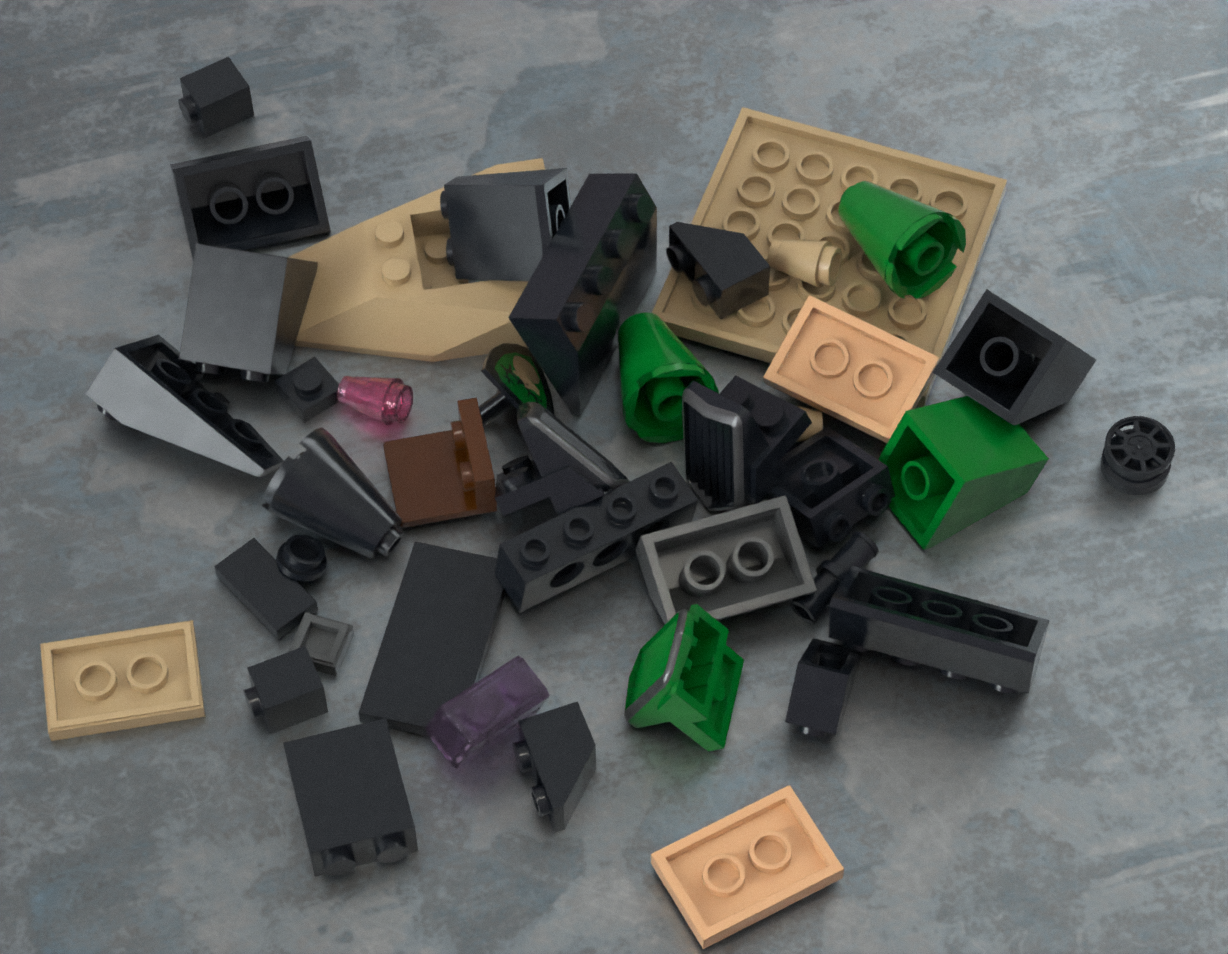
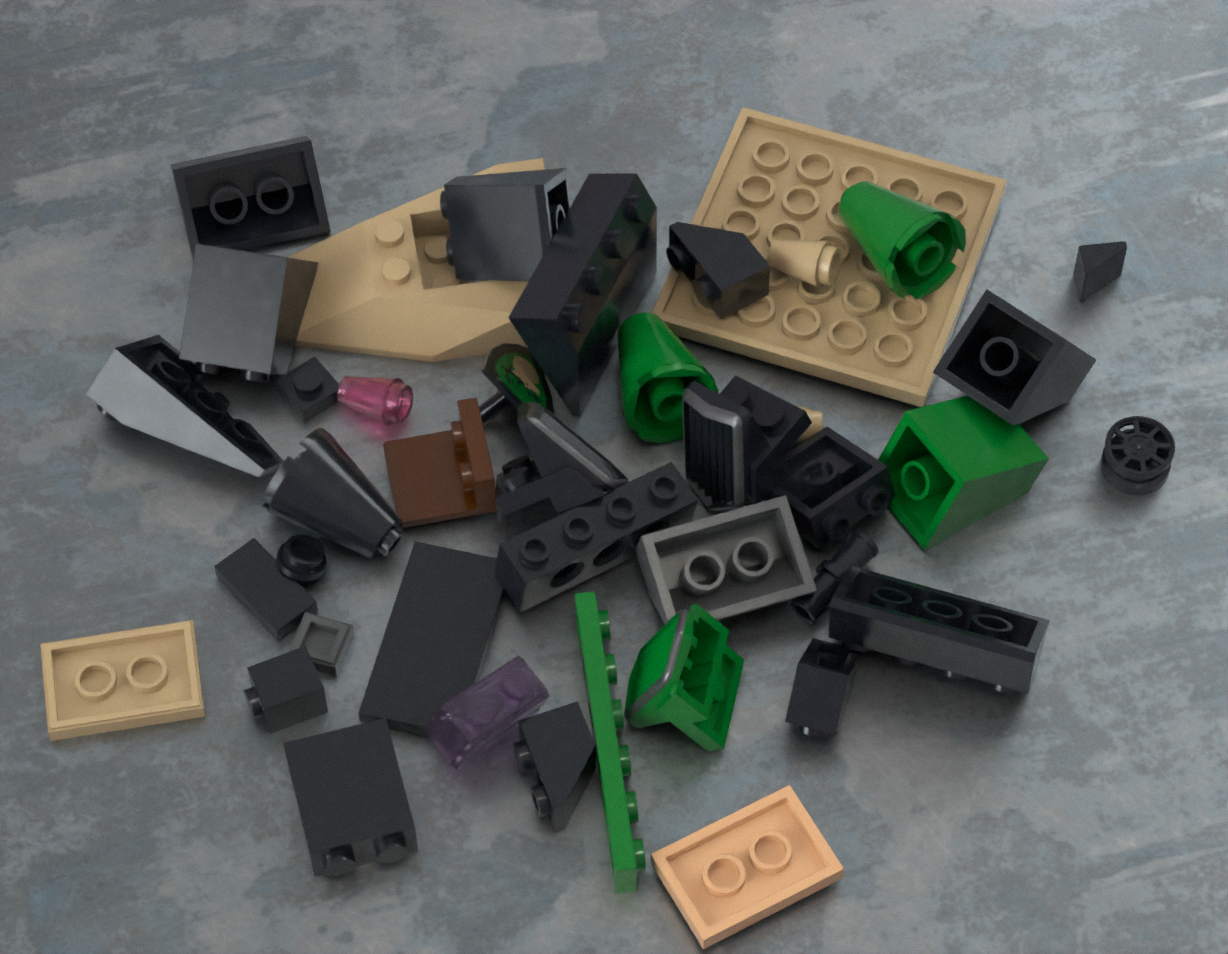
(215, 97): black brick -> none
(612, 759): none -> green plate
(850, 369): light nougat plate -> none
(1098, 266): none -> black slope

